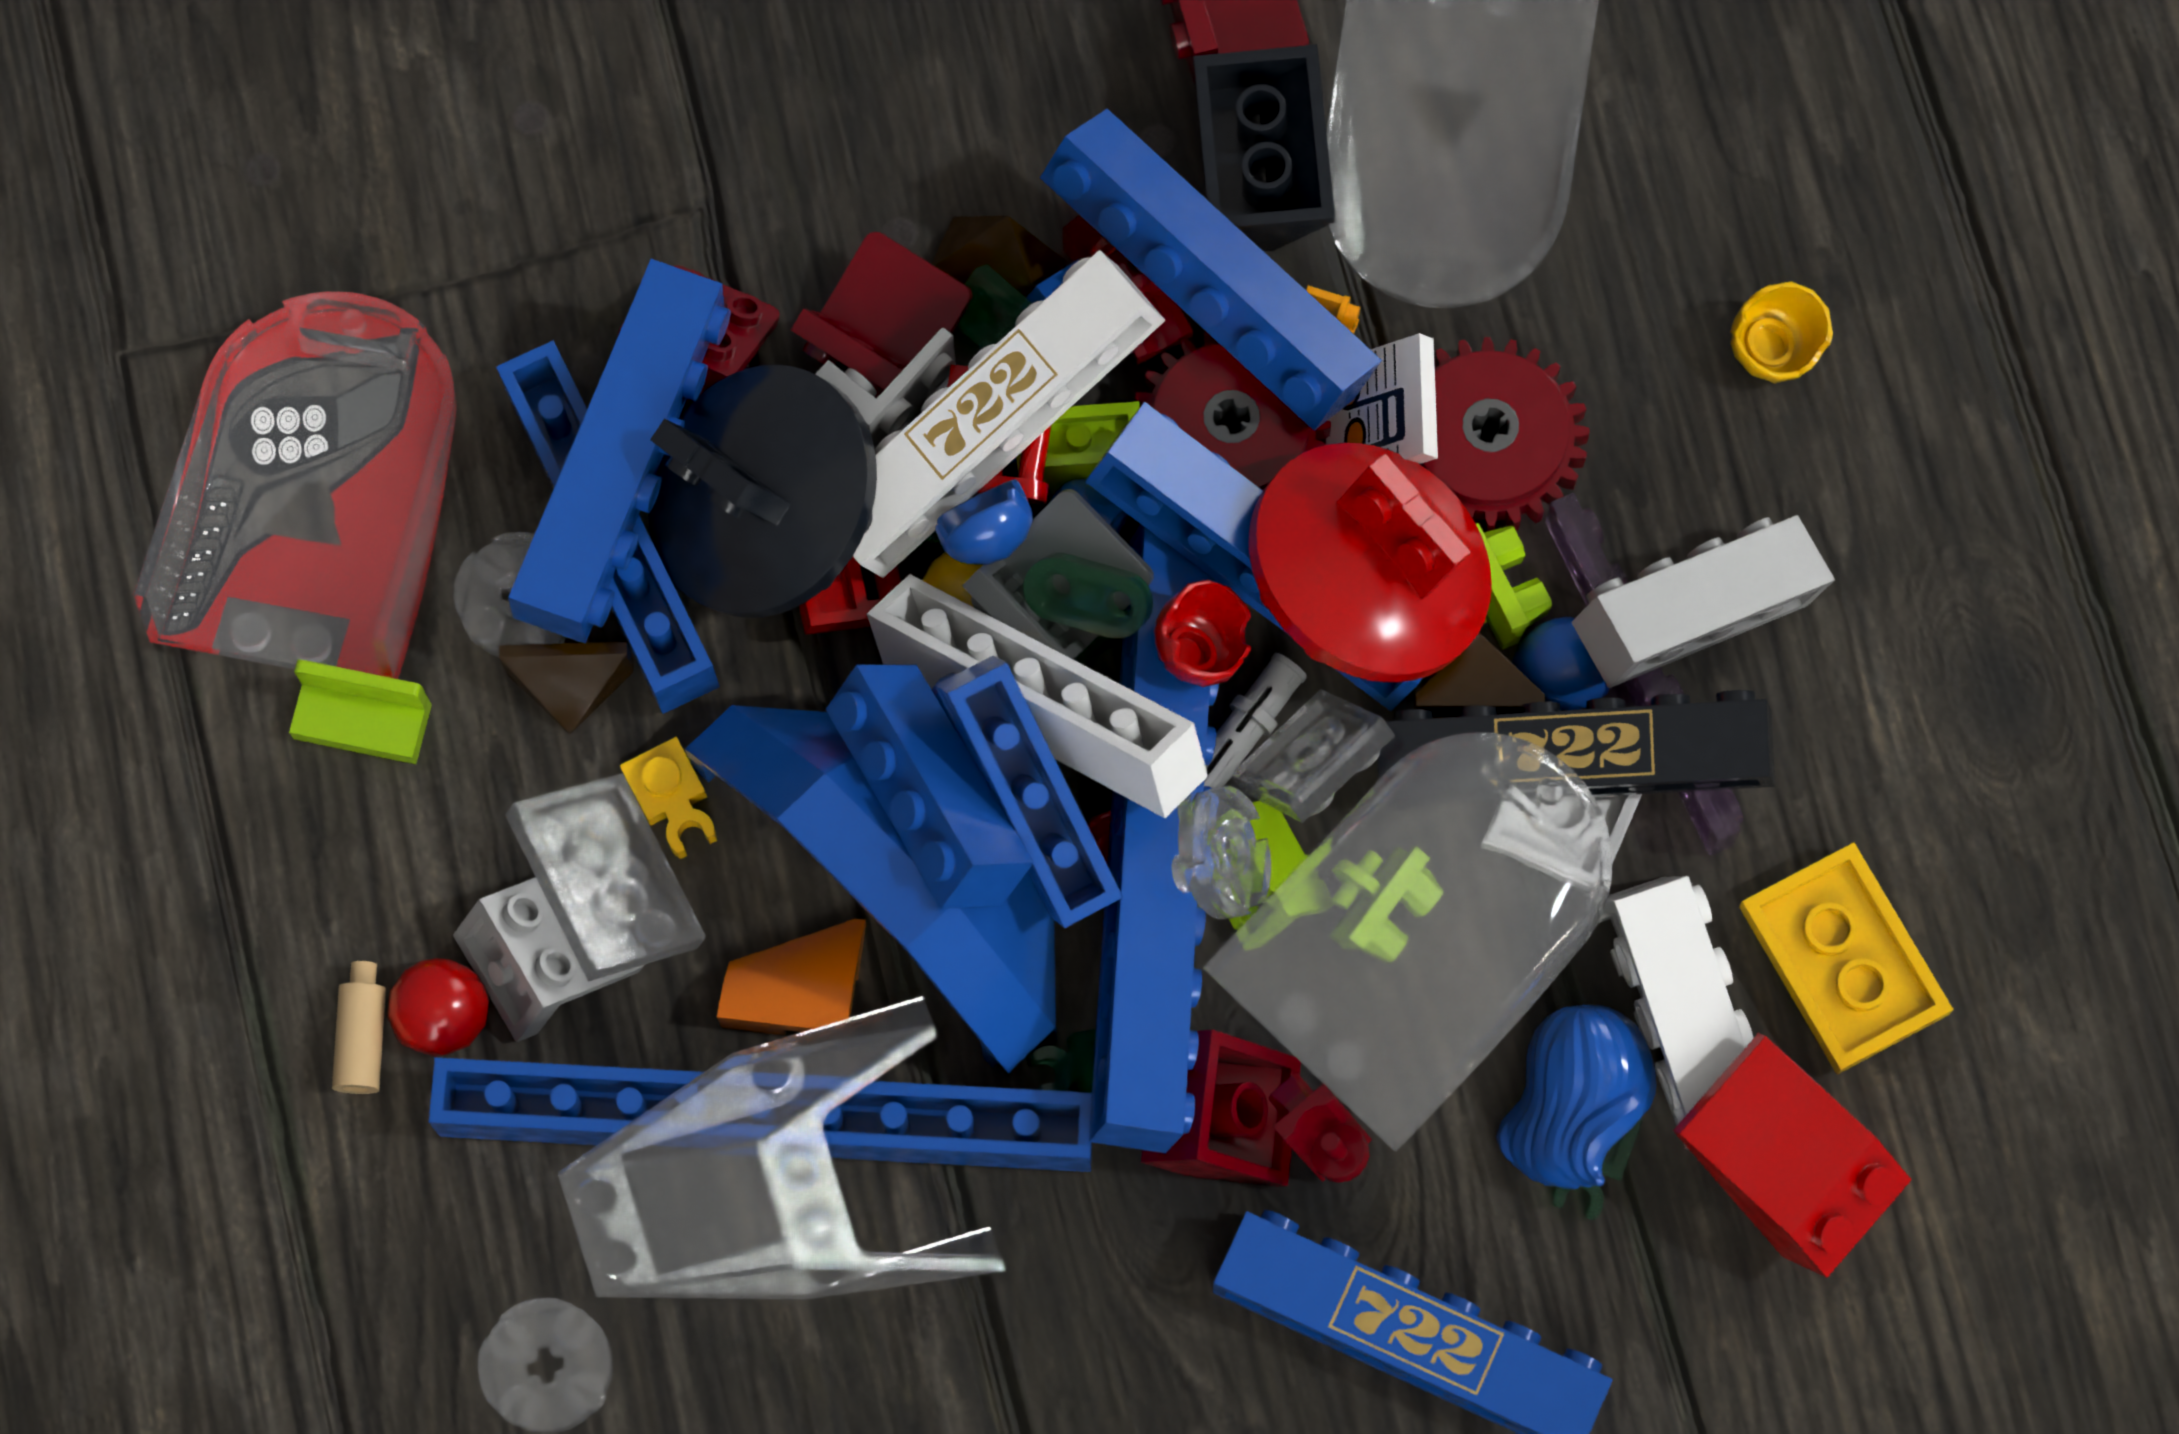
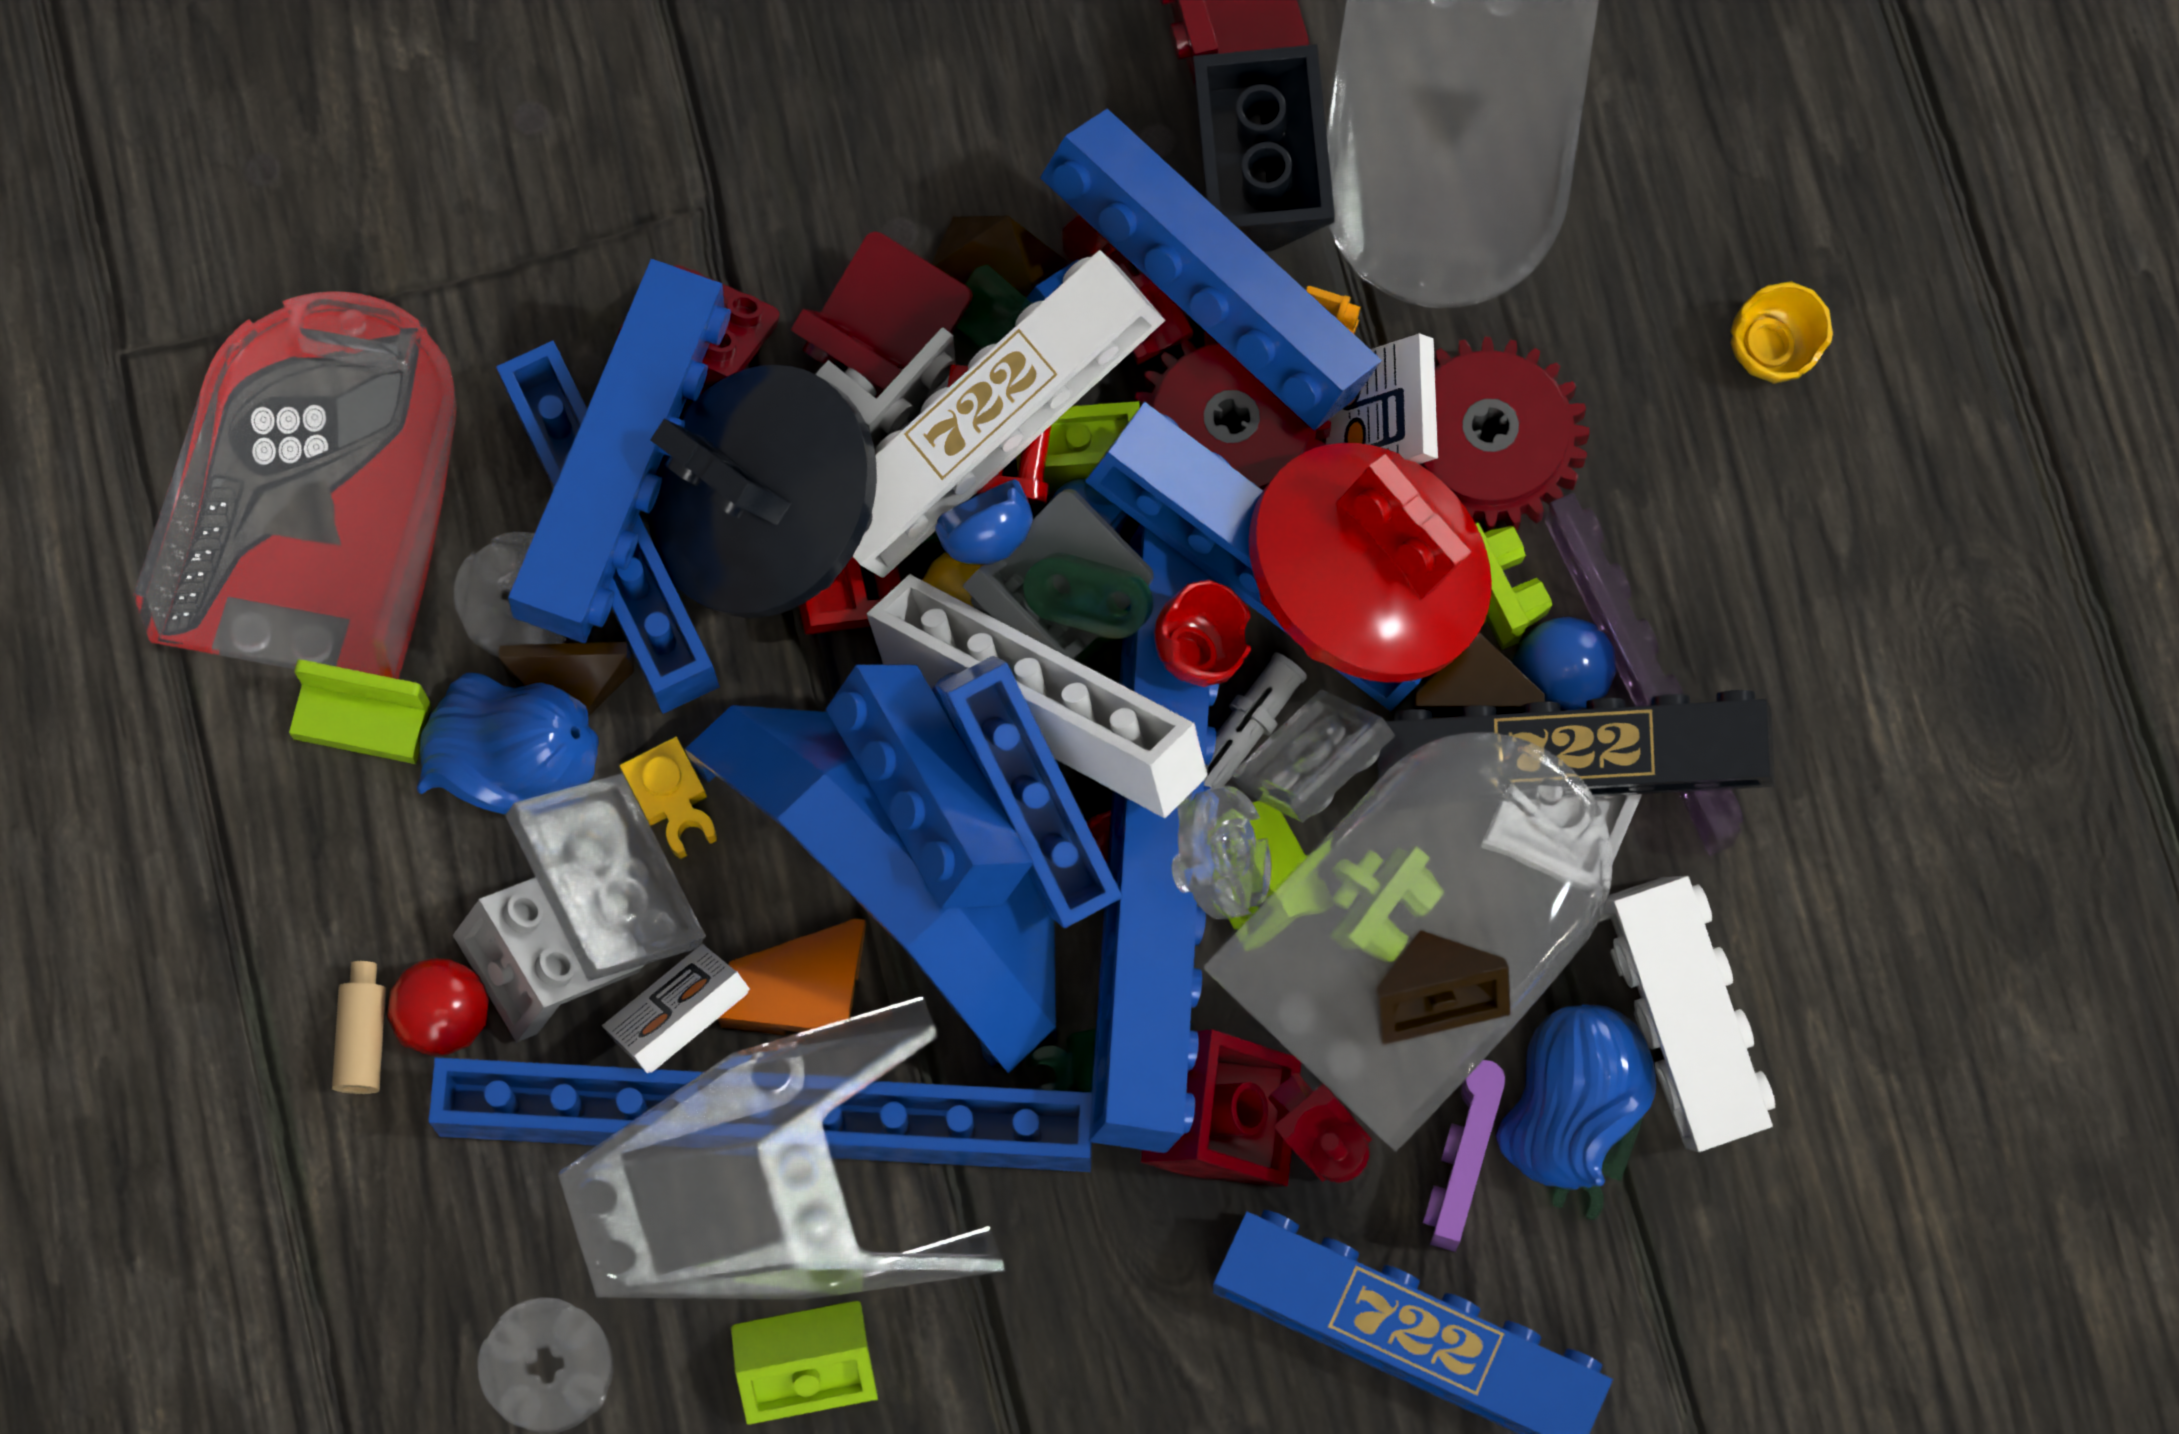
(505, 743): none -> blue piece
(676, 1008): none -> white tile
(803, 1362): none -> lime panel
(1440, 988): none -> dark brown slope
(1465, 1150): none -> medium lavender plate
(1702, 599): brick -> none
(1791, 1157): red slope -> none
(1845, 958): yellow plate -> none

